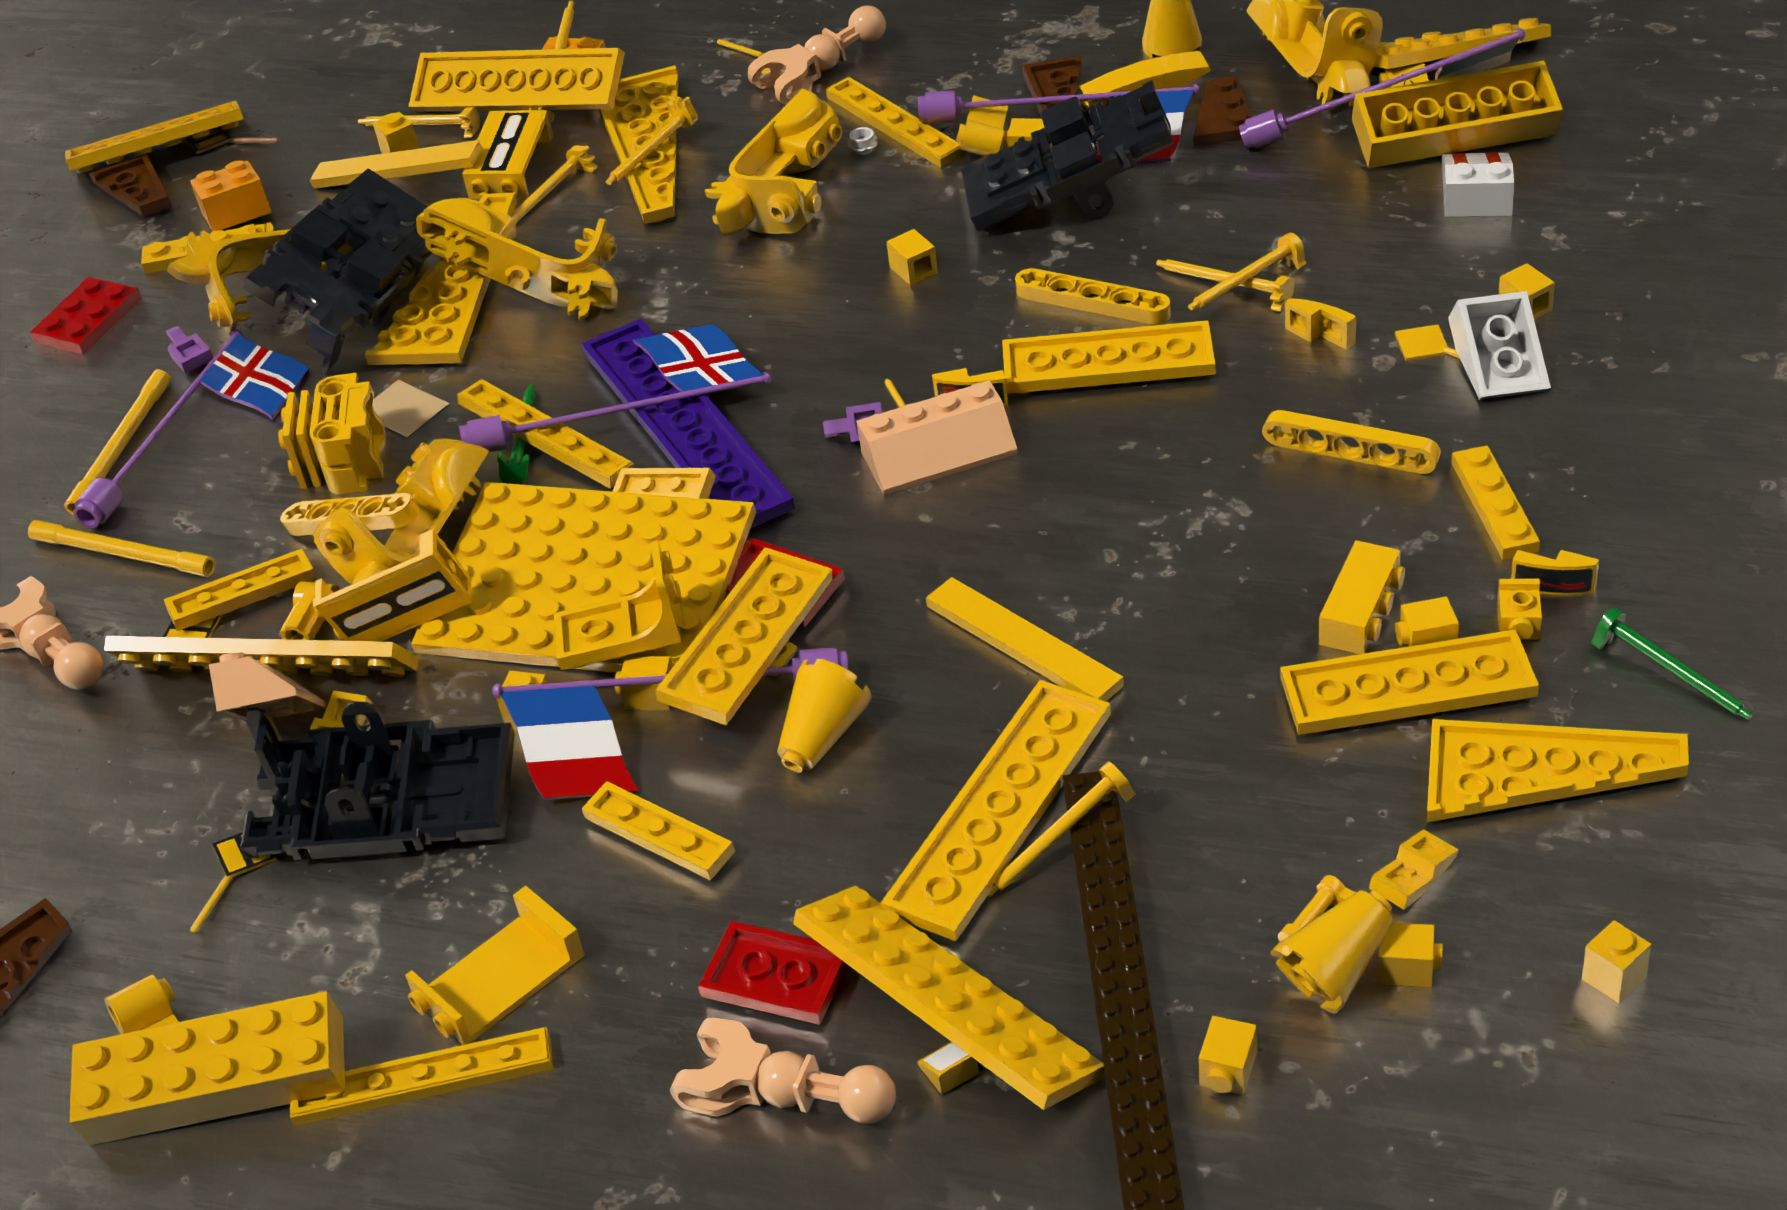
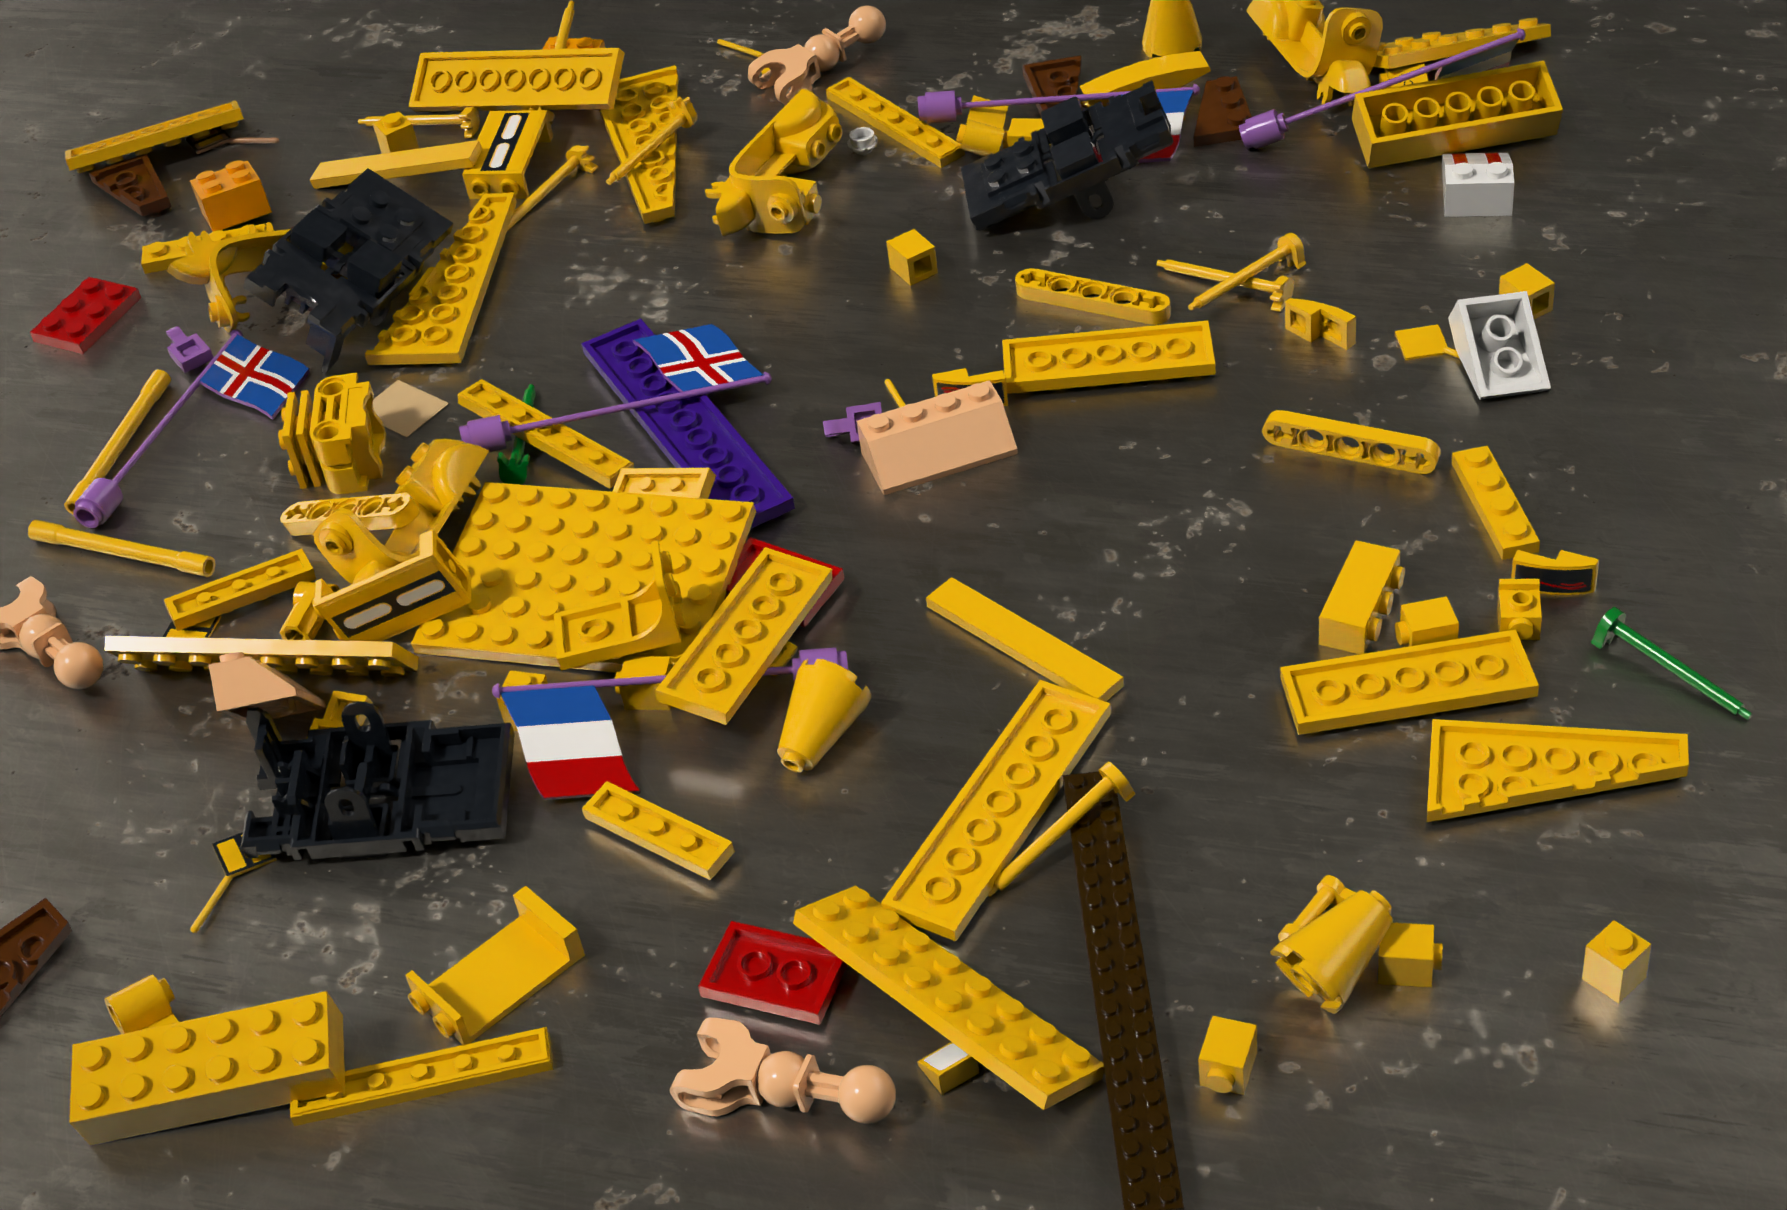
(485, 243): yellow piece -> none
(1415, 869): yellow slope -> none

